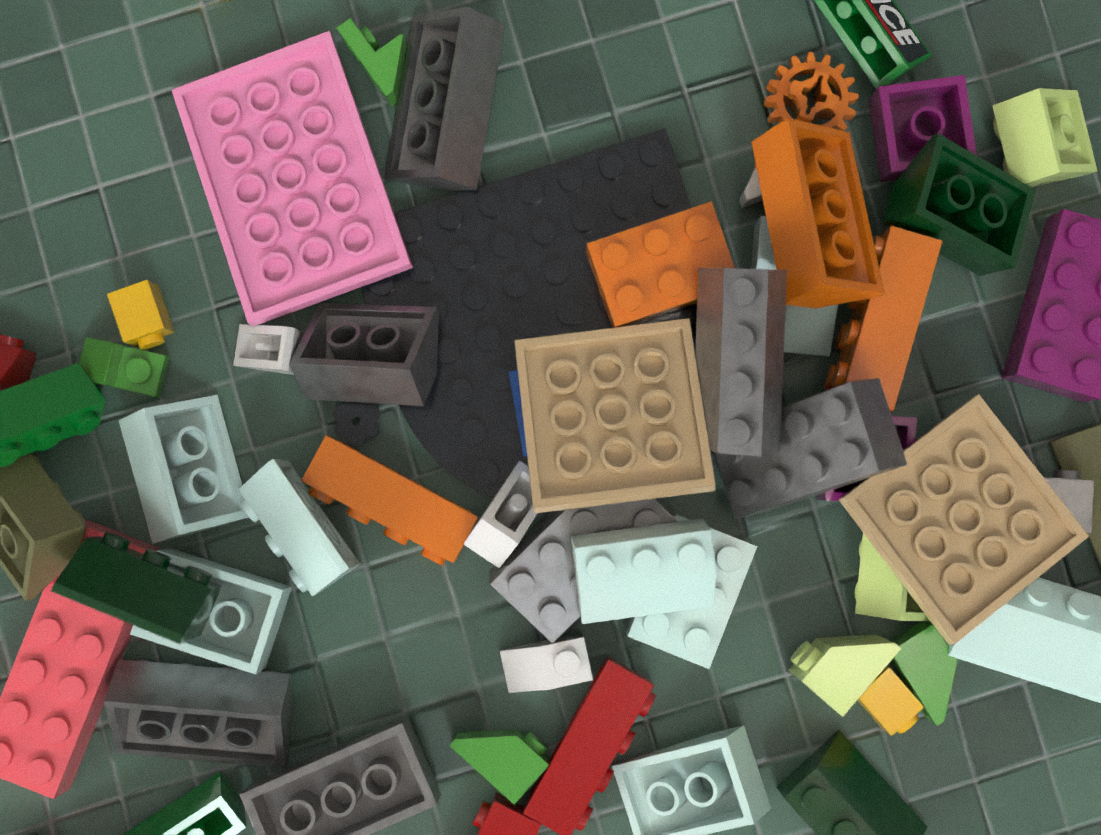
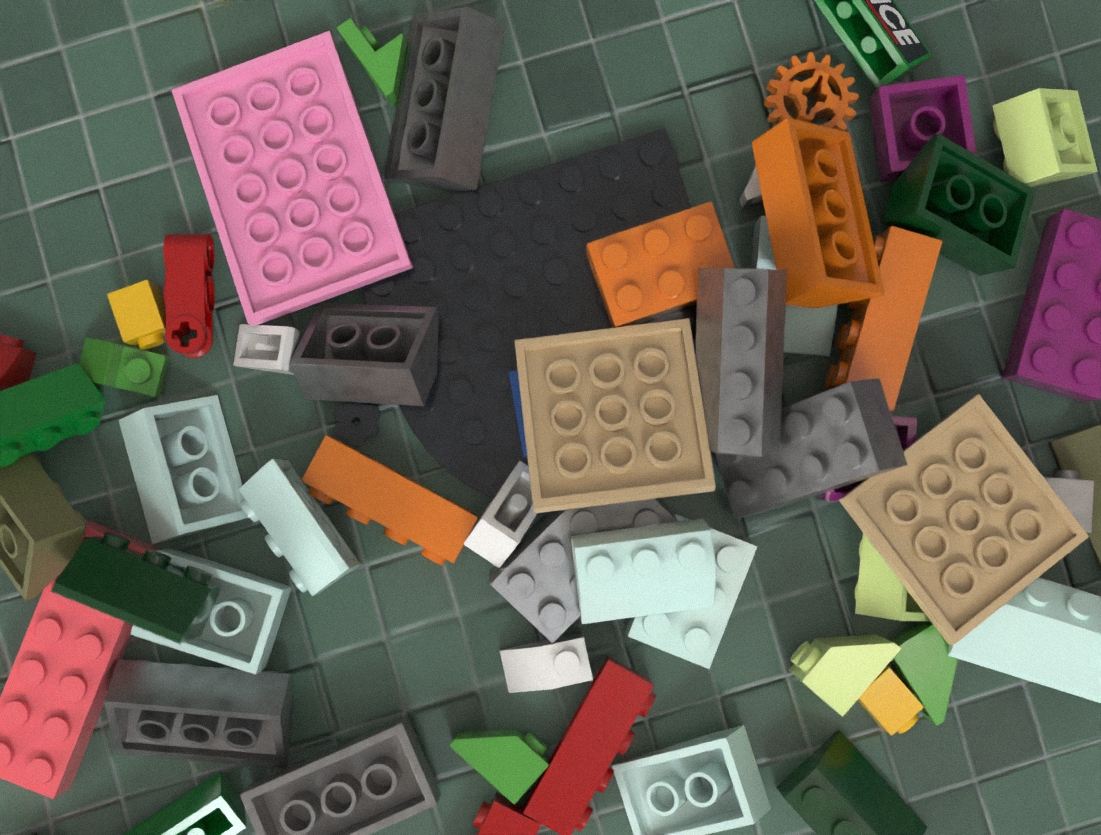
(189, 292): none -> red piece

